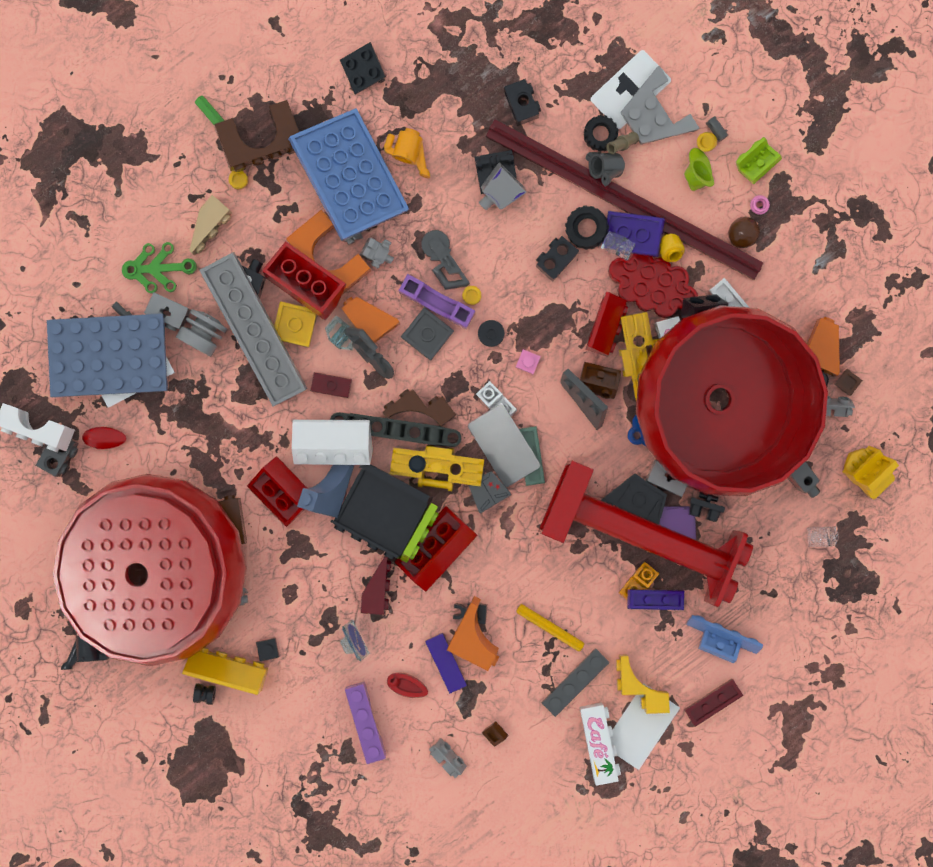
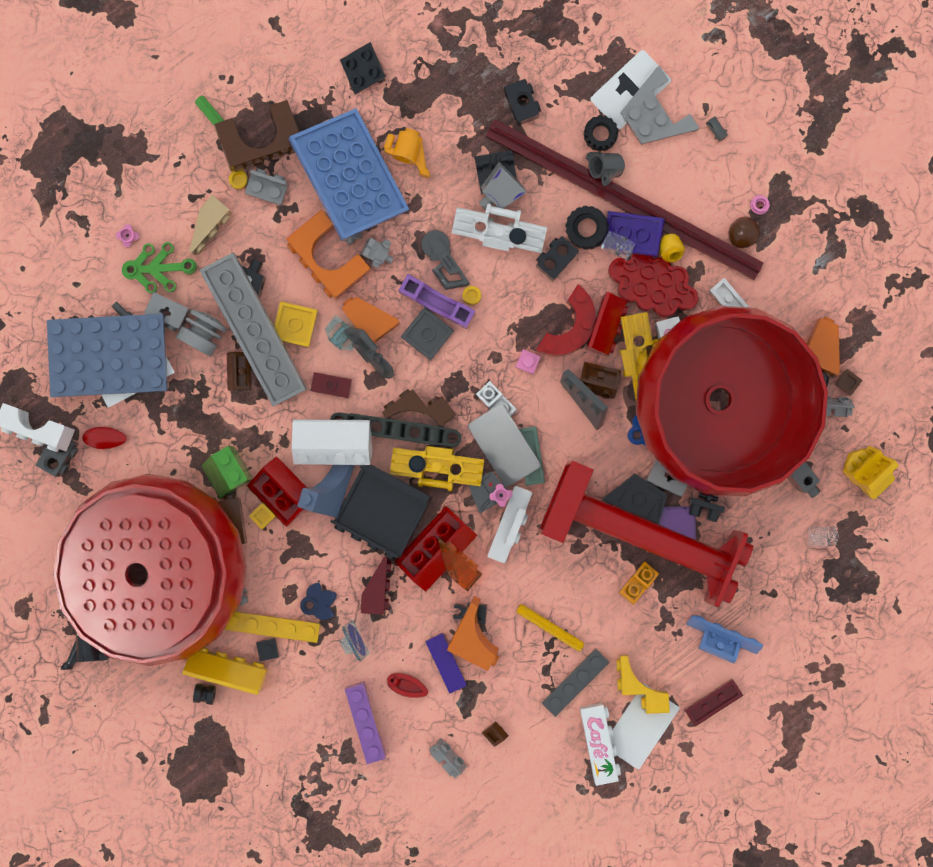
(122, 235): none -> bright pink plate
(226, 471): none -> bright green slope
(238, 372): none -> reddish brown slope
(262, 516): none -> yellow plate
(267, 187): none -> light grey bracket
(274, 627): none -> yellow plate
(304, 280): red slope -> none
(320, 600): none -> dark blue plate
(420, 533): lime plate -> none
(457, 567): none -> clear orange slope
(491, 333): black piece -> none
(499, 236): none -> white piece
(501, 500): none -> bright pink plate
(510, 524): none -> white bracket
(582, 329): none -> red brick
(622, 142): dark tan pin -> none
(655, 599): dark purple tile -> none
(699, 170): lime piece -> none
(701, 303): black brick -> none
(706, 141): yellow tile -> none
(757, 160): lime bracket -> none

